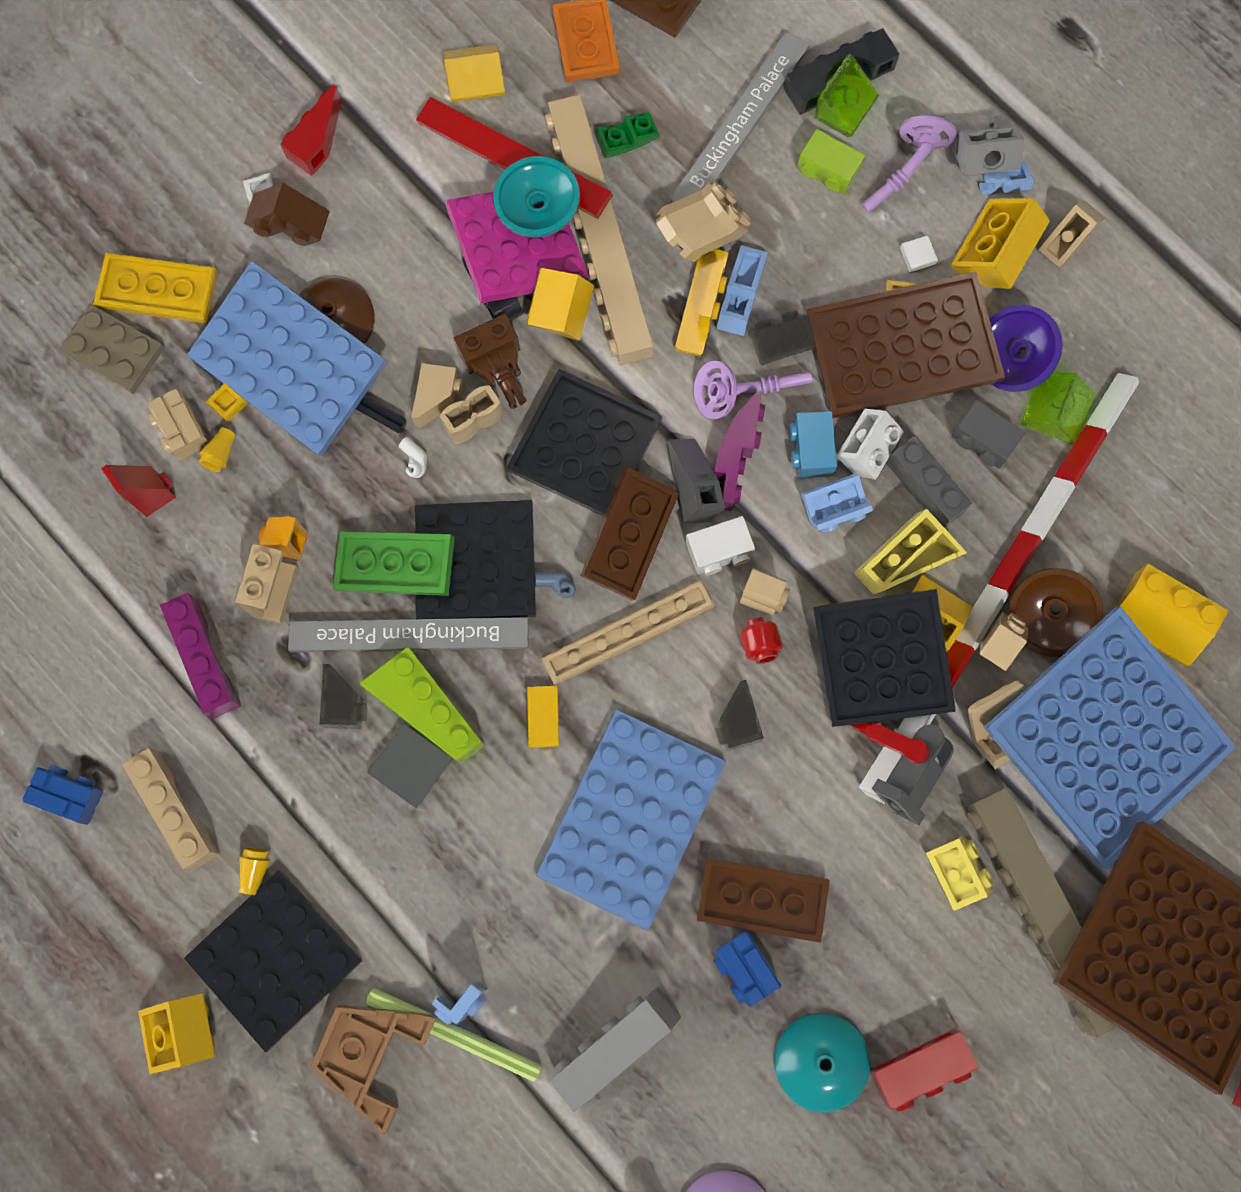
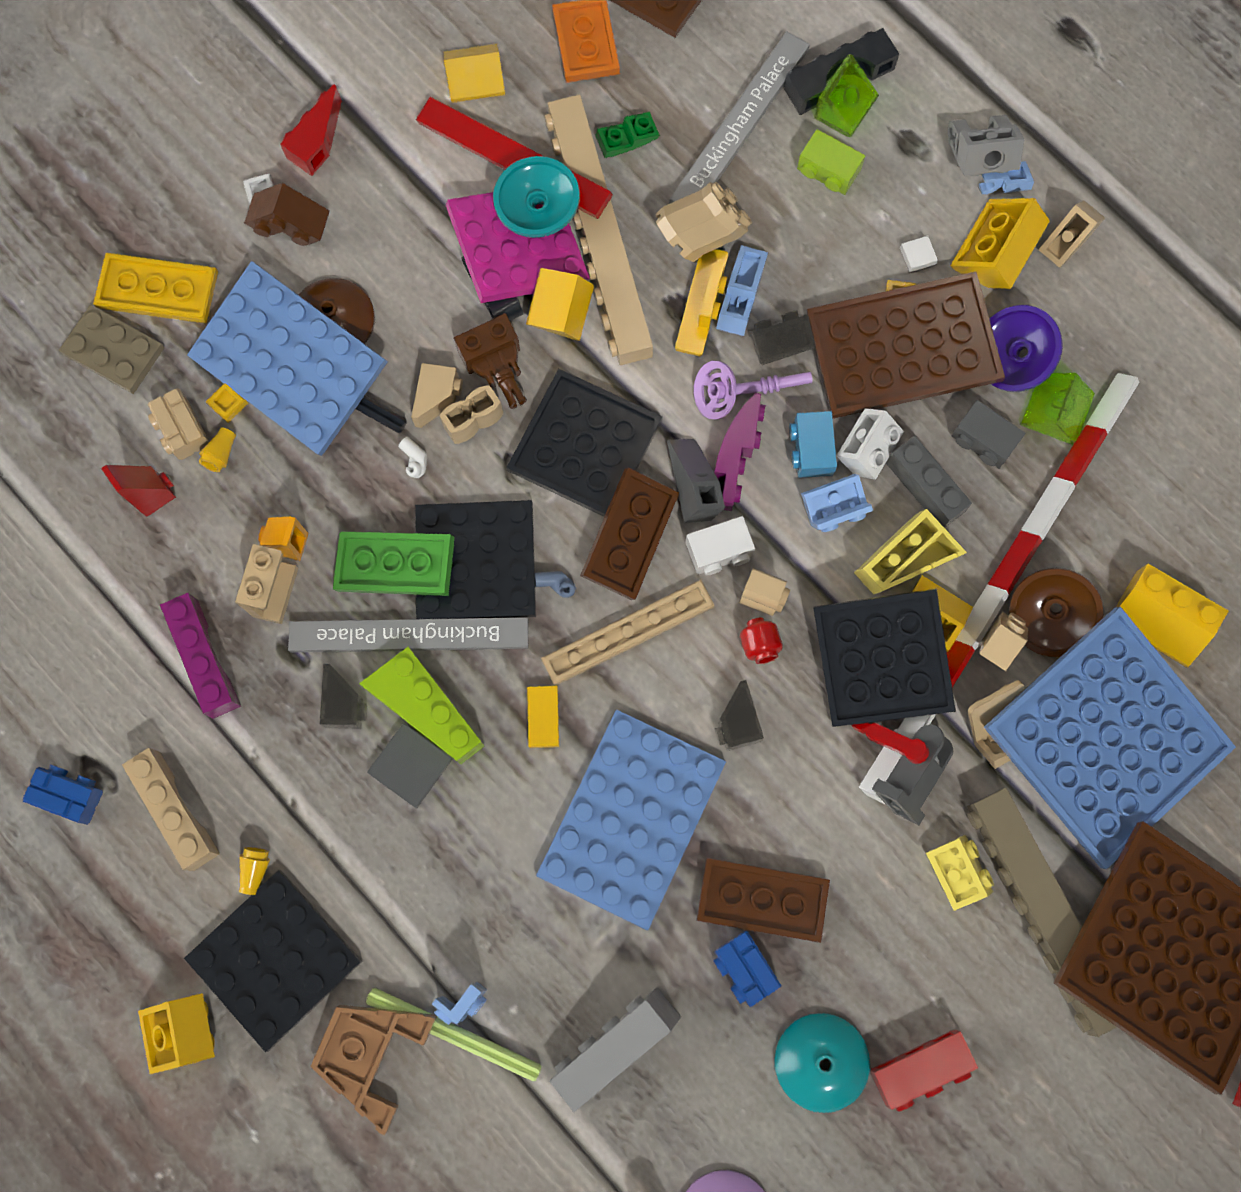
(925, 139): lavender dish -> none

